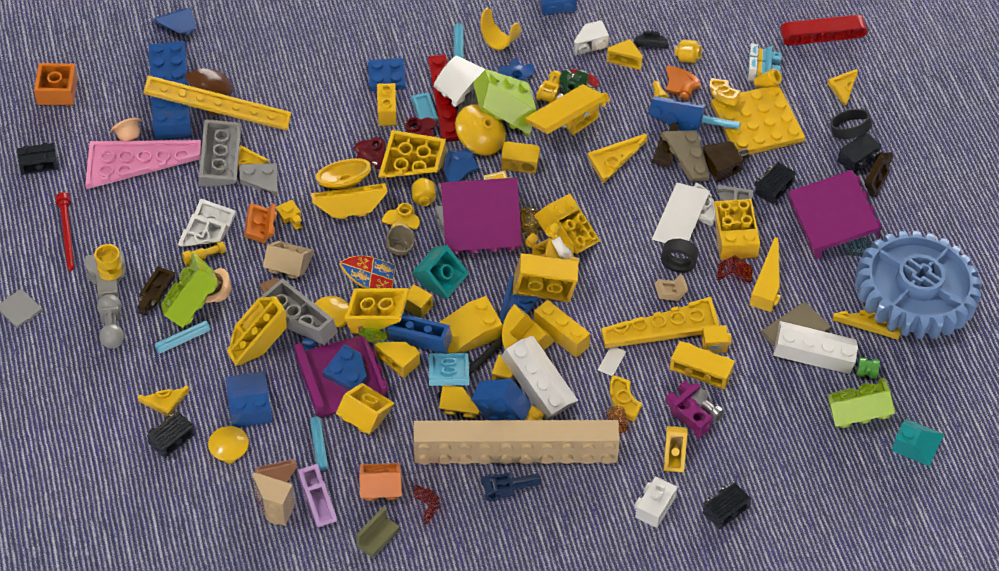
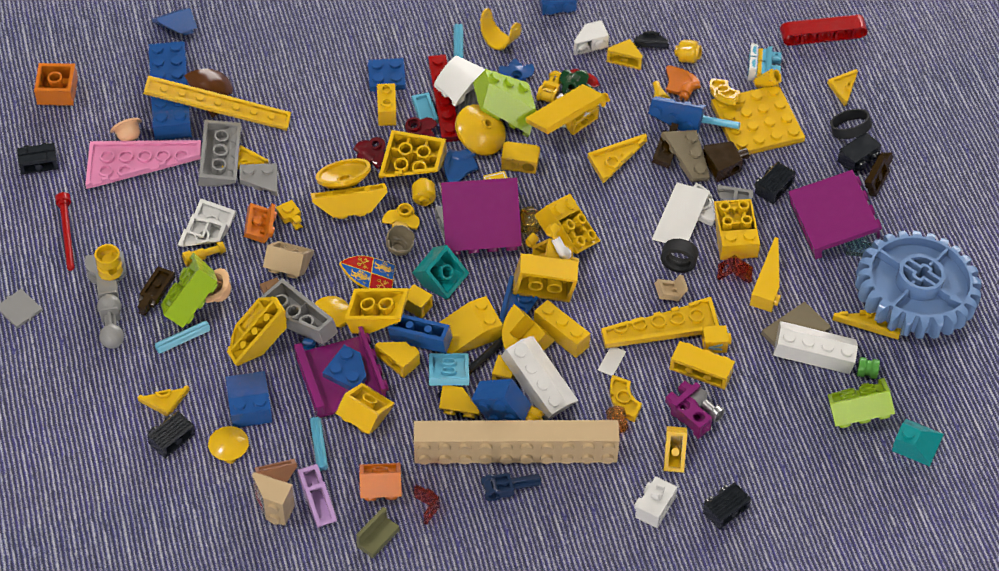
(372, 334): clear neon green plate -> none

